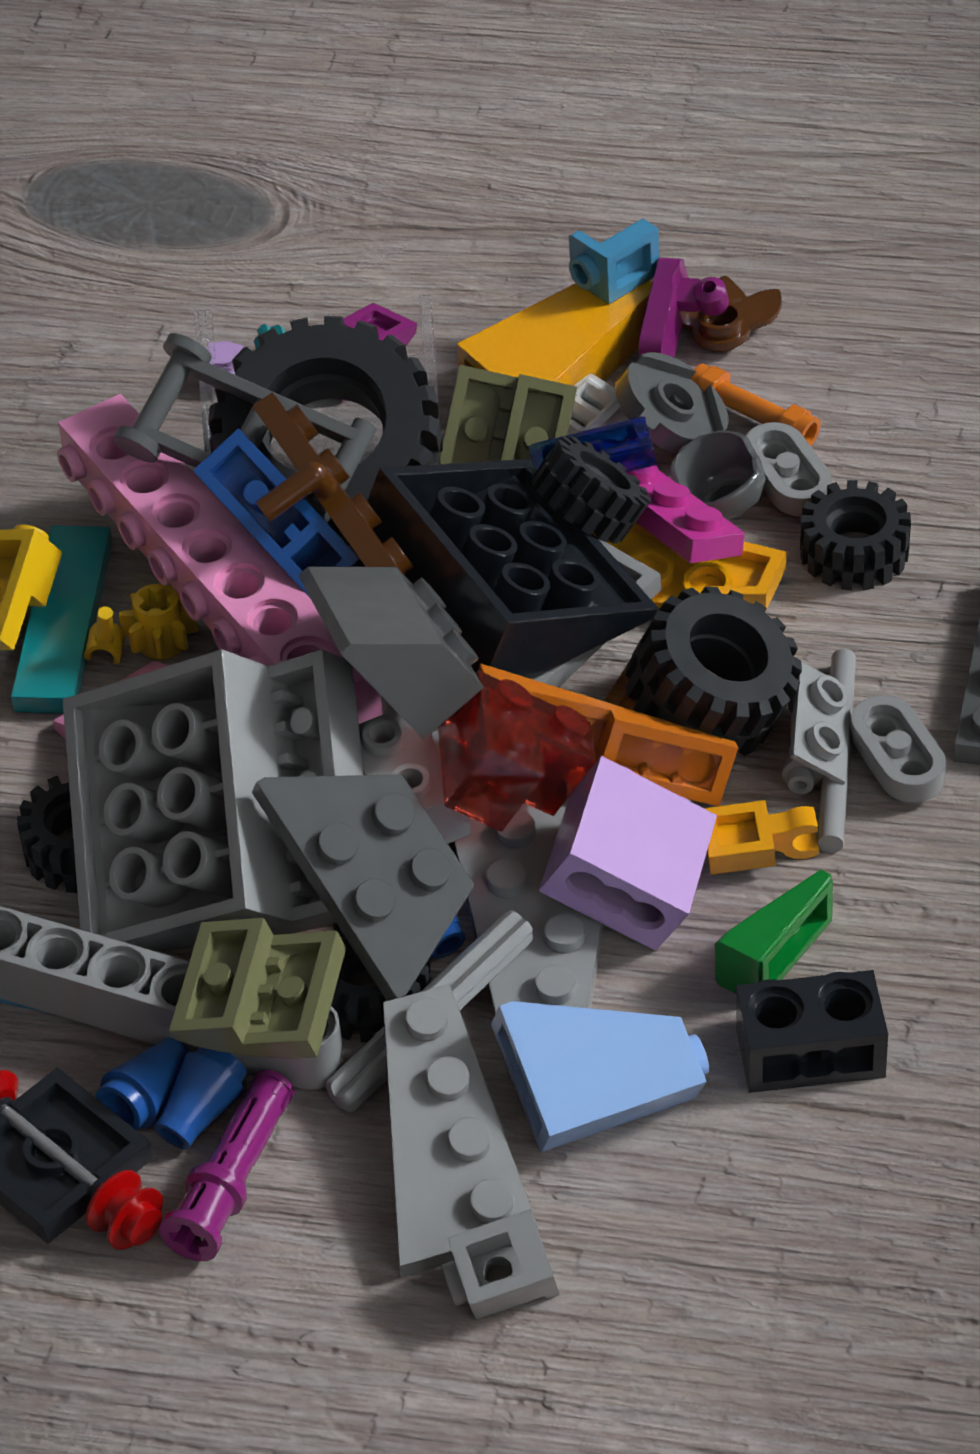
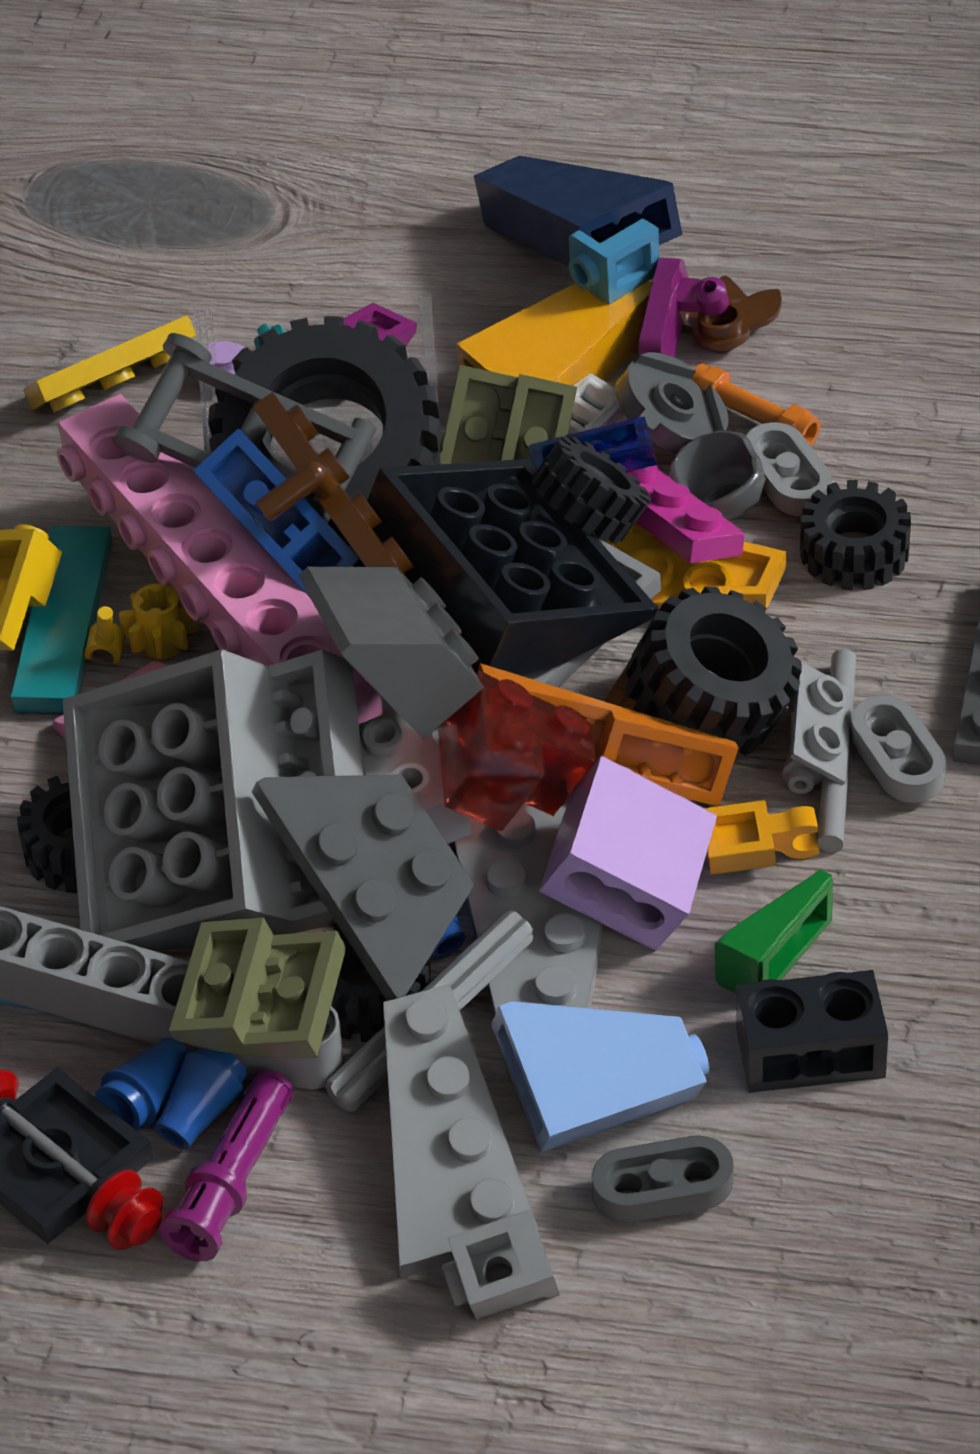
(108, 367): none -> yellow plate
(550, 200): none -> dark blue slope
(661, 1178): none -> dark grey plate

